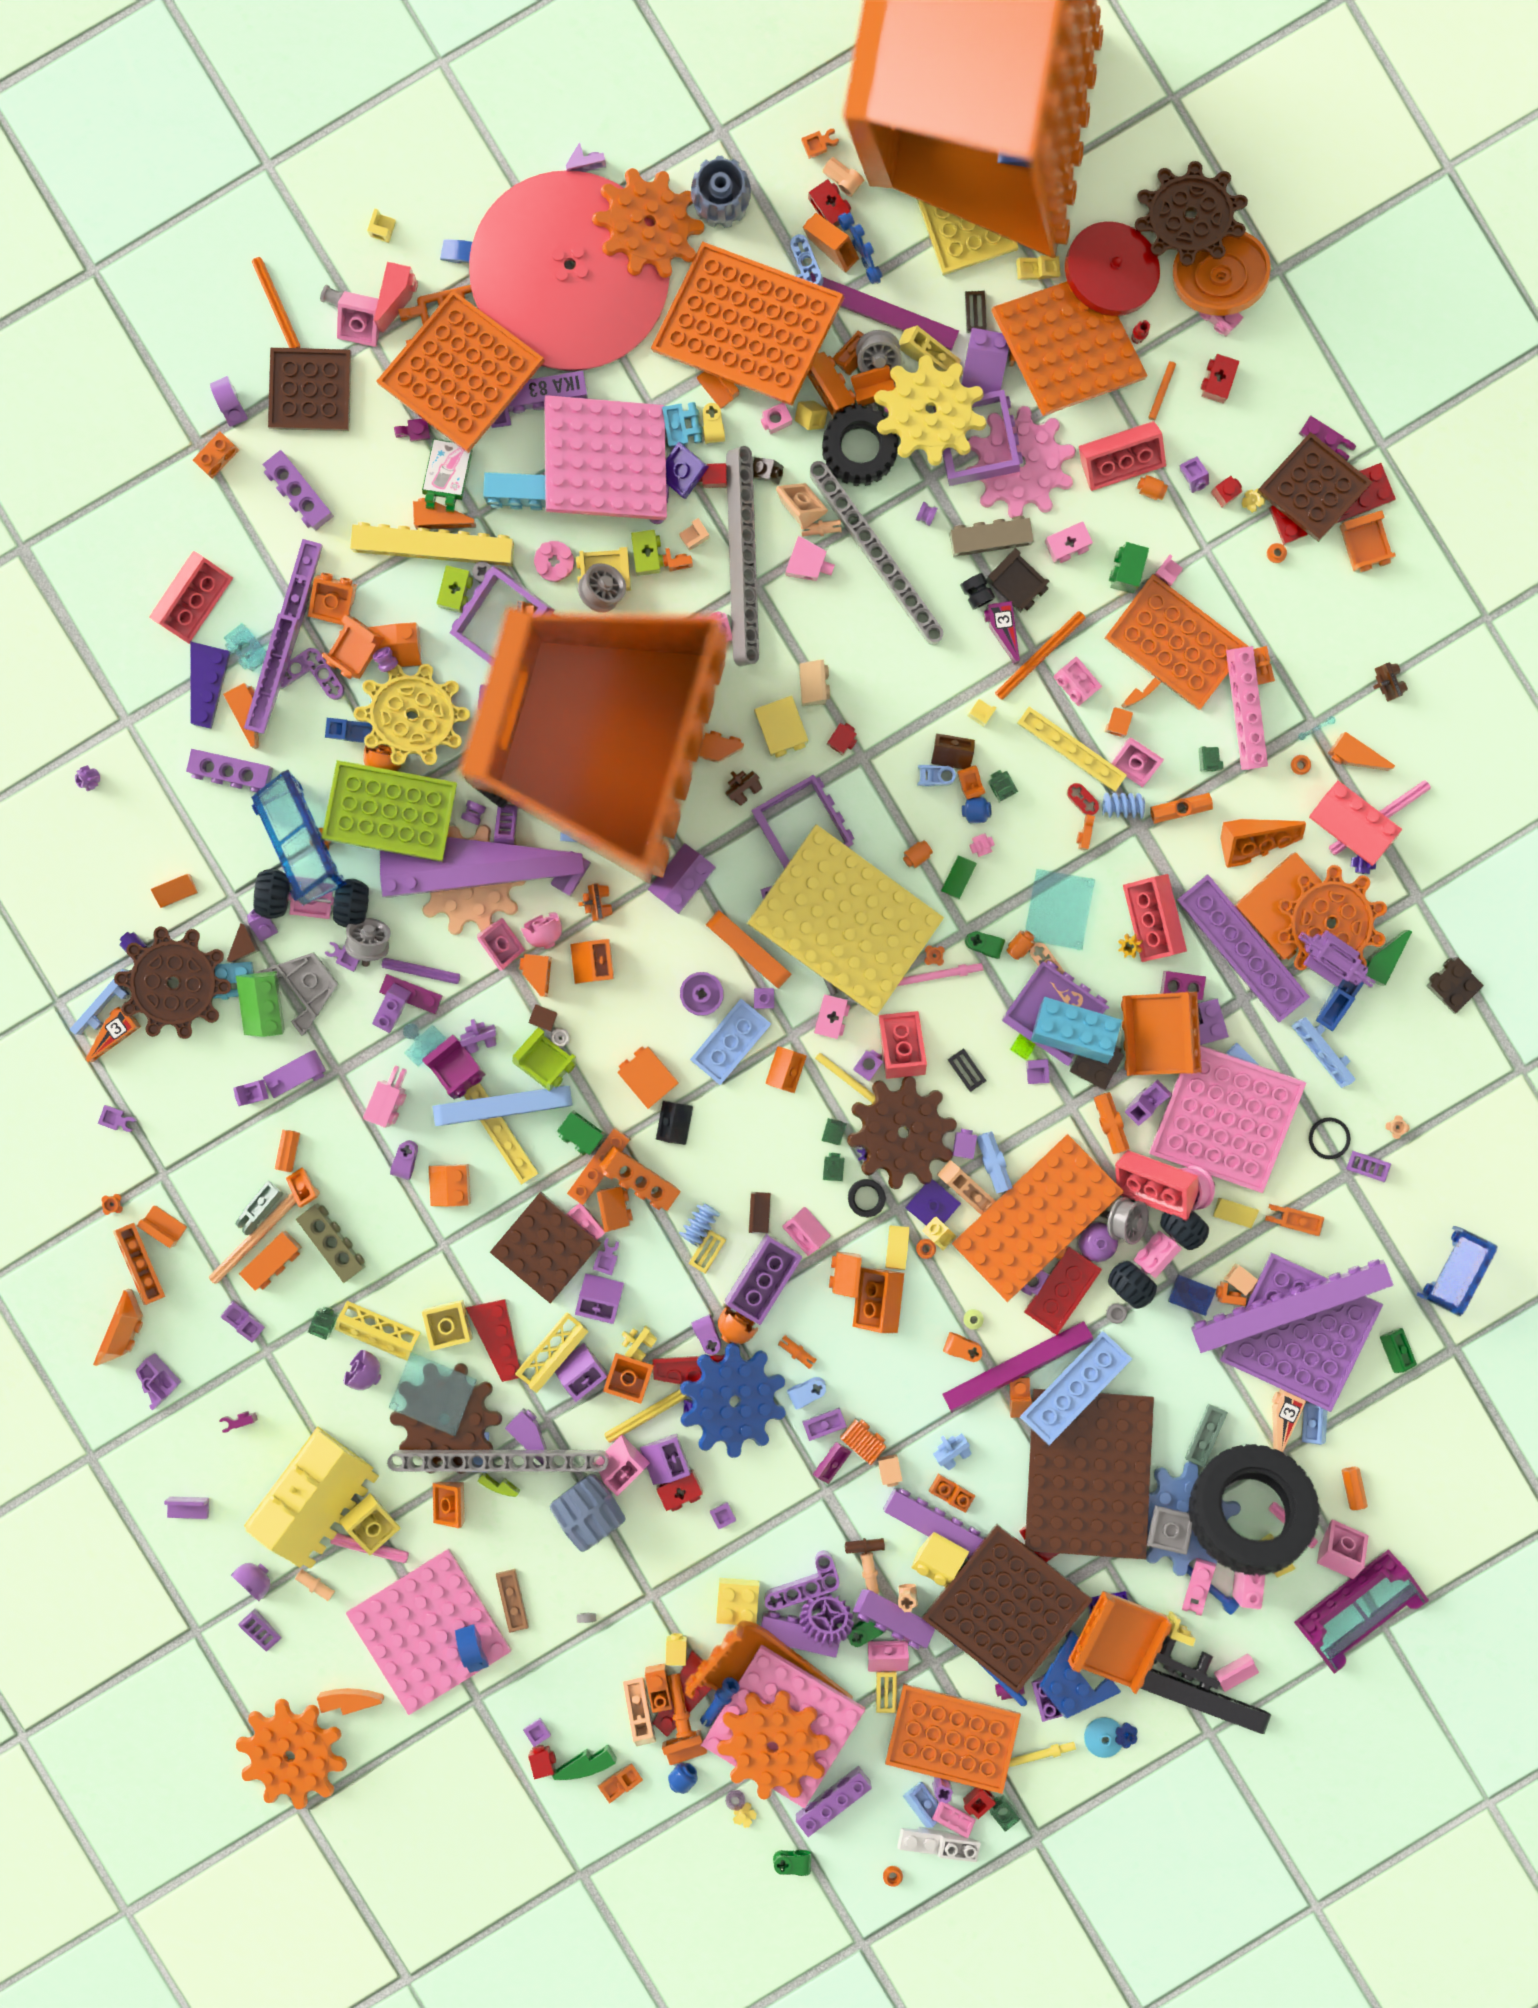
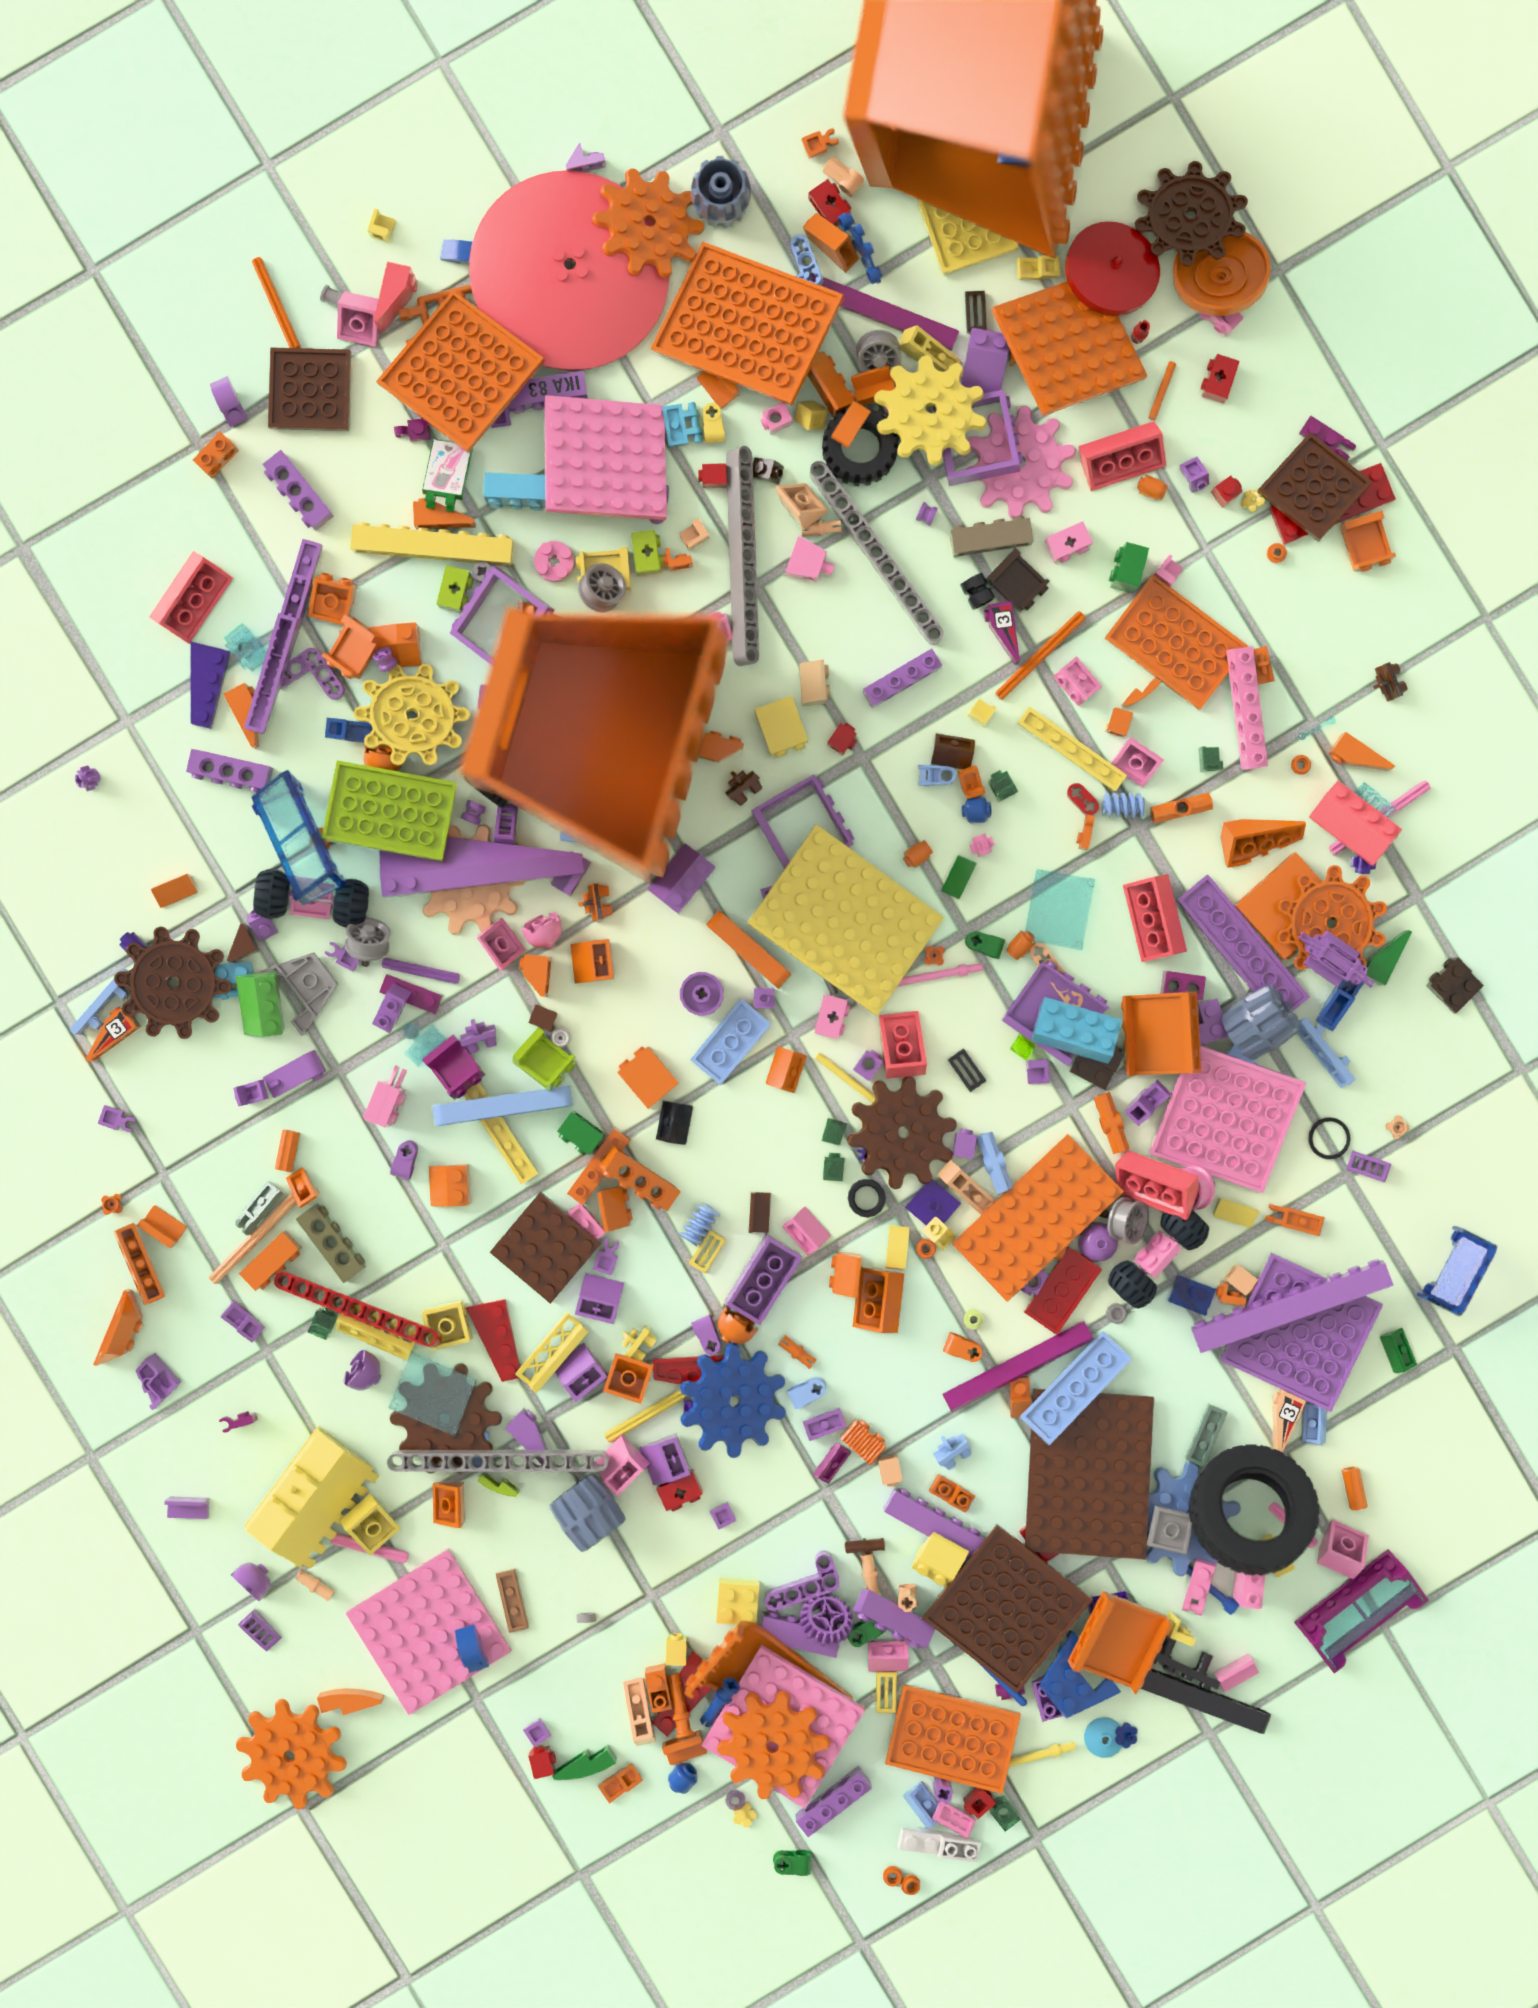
(348, 1306): none -> red beam
(683, 470): plate -> none
(846, 357): orange slope -> none
(850, 424): none -> orange slope
(902, 678): none -> medium lavender brick
(913, 1888): none -> orange plate
(1131, 940): yellow gear -> none
(1260, 1022): none -> sand blue wheel
(1364, 787): none -> clear light blue slope

